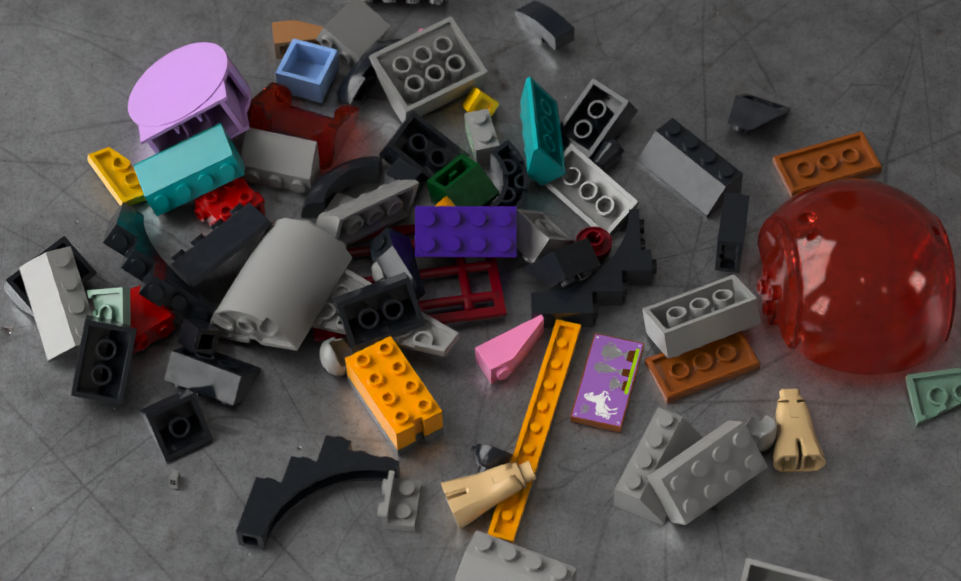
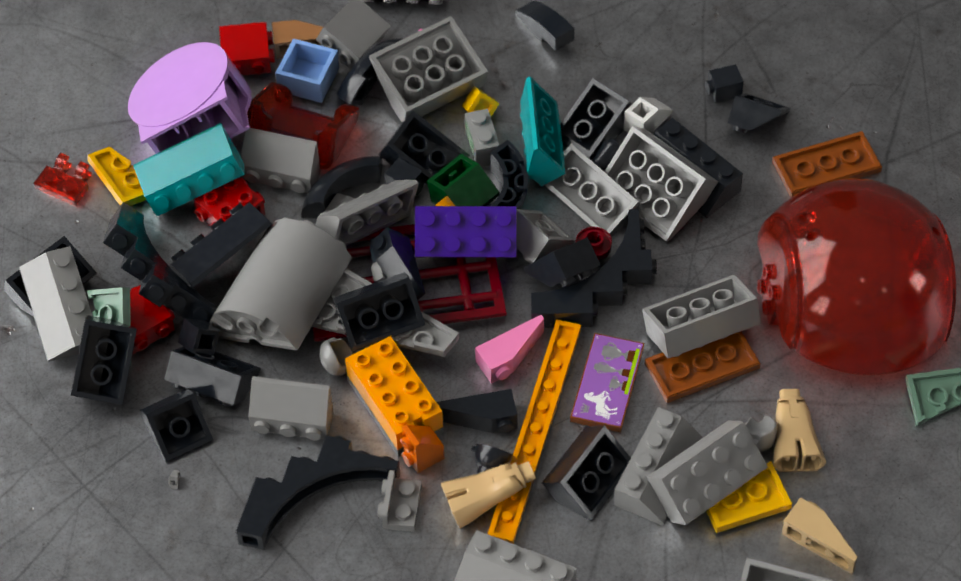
(63, 186): none -> clear red plate
(248, 47): none -> red brick
(290, 408): none -> light grey slope
(421, 447): none -> orange slope
(483, 412): none -> black slope
(588, 471): none -> black slope
(646, 114): none -> white slope
(661, 181): none -> light grey slope
(724, 83): none -> black brick
(732, 232): black window -> none
(752, 501): none -> yellow wing
(815, 531): none -> tan slope

